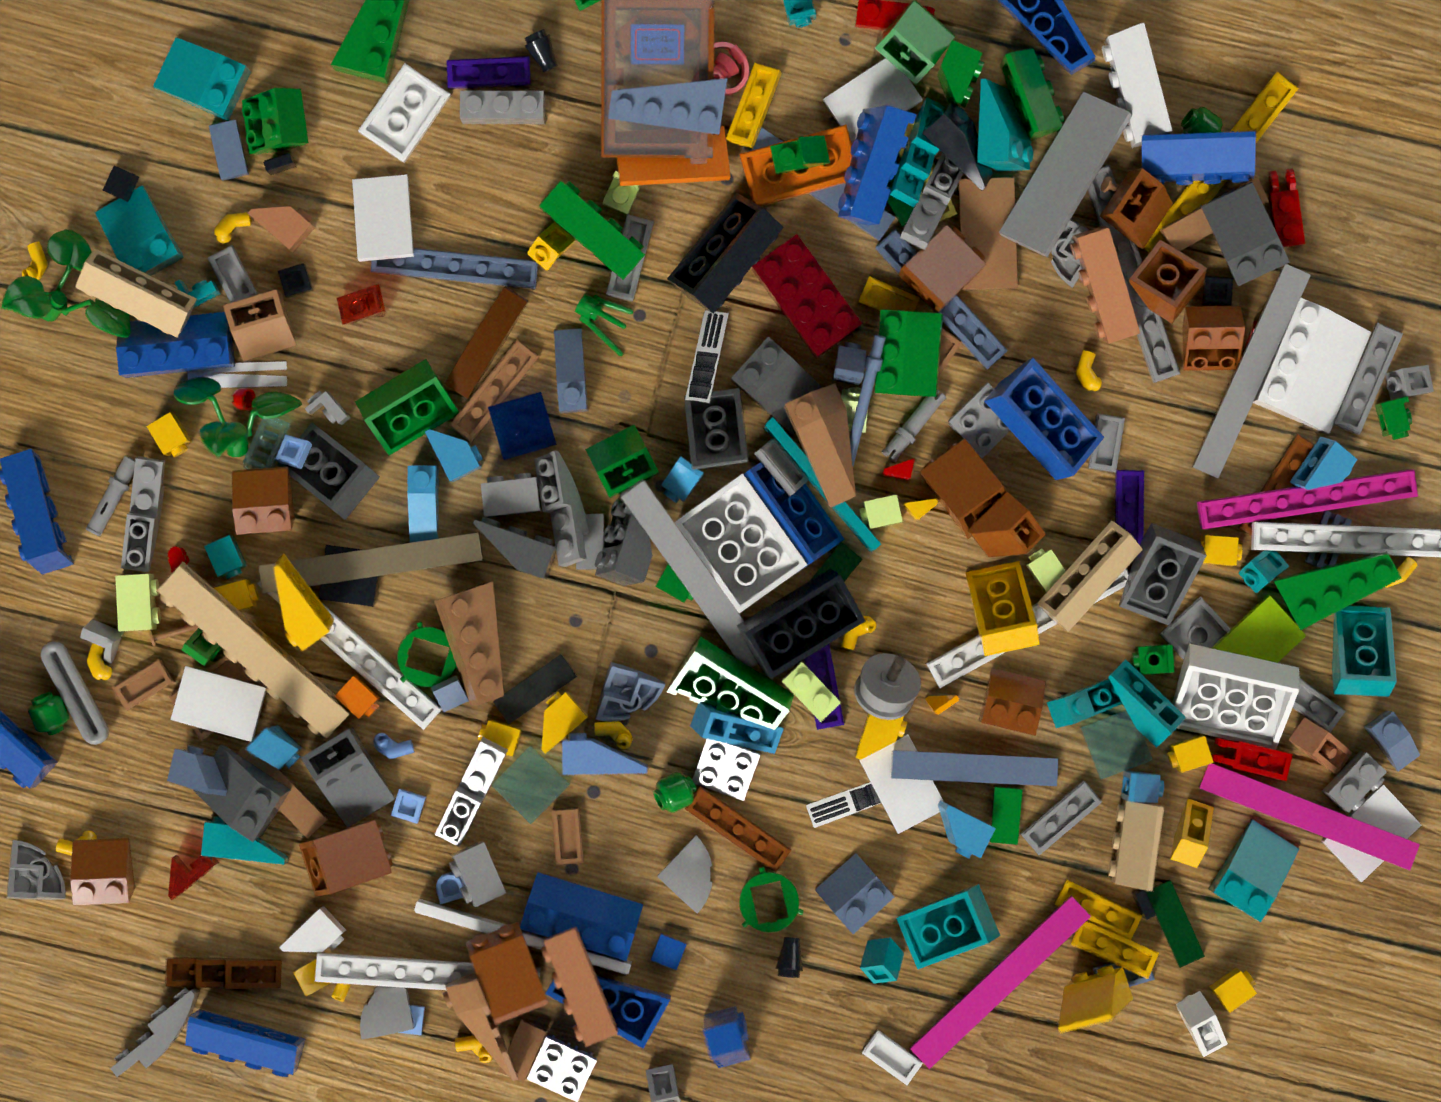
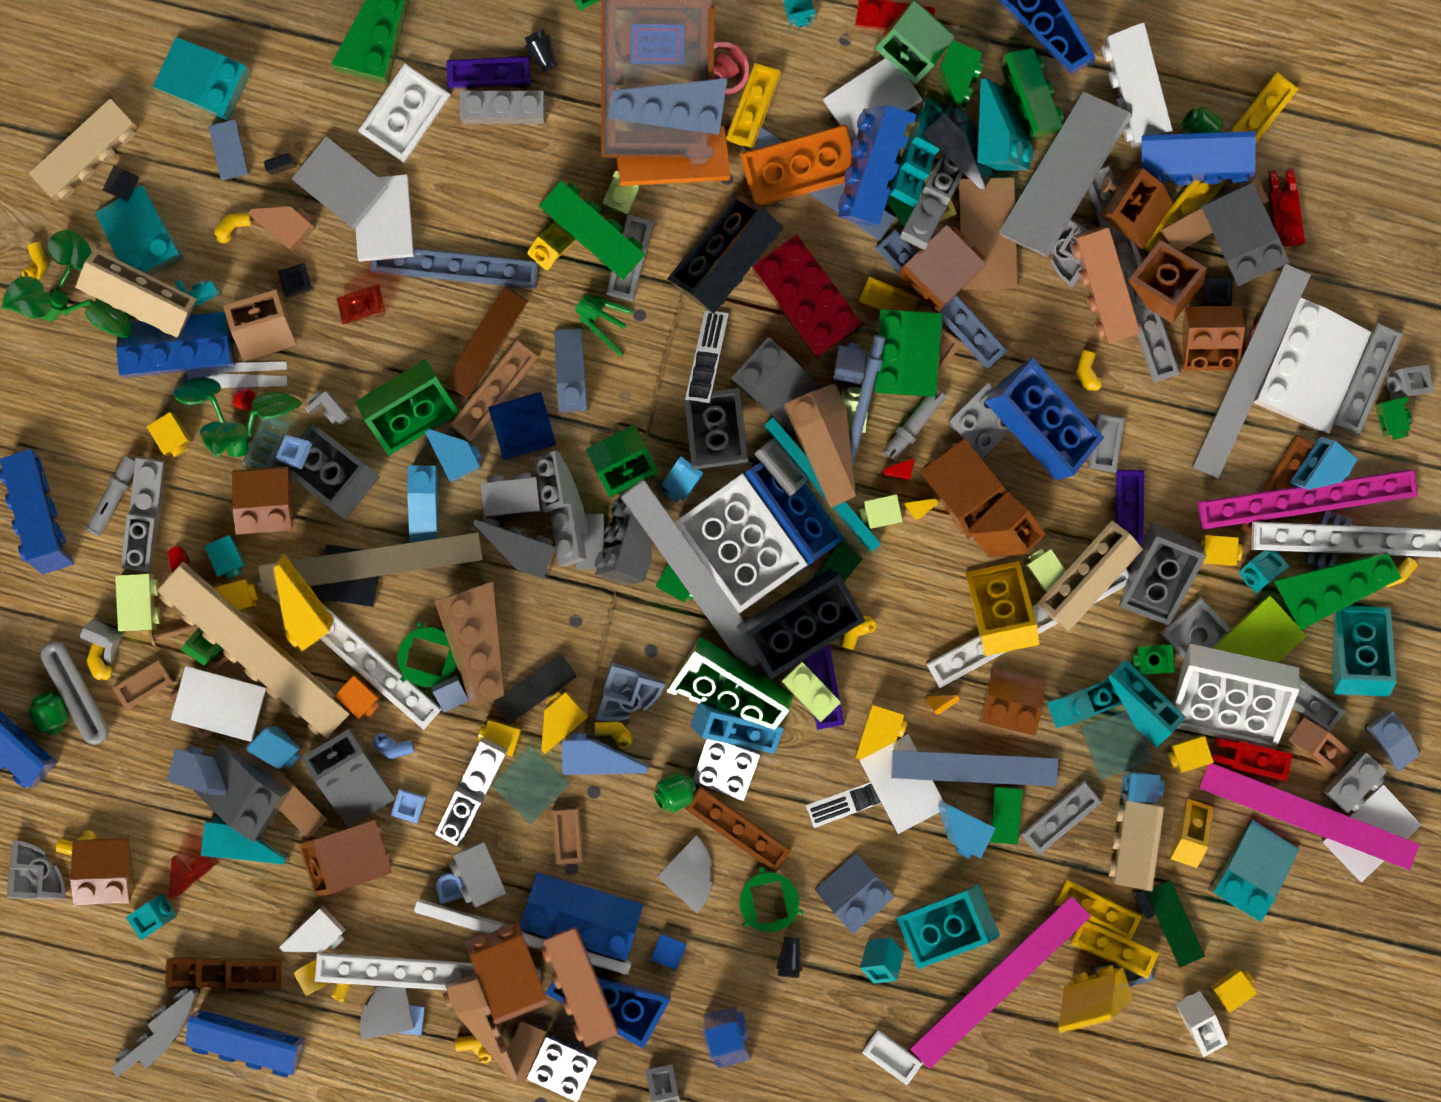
(83, 151): none -> tan brick
(151, 916): none -> teal bracket
(232, 274): light grey tile -> none
(275, 120): green slope -> none
(340, 182): none -> light grey tile
(800, 154): green slope -> none
(887, 686): light grey wheel -> none

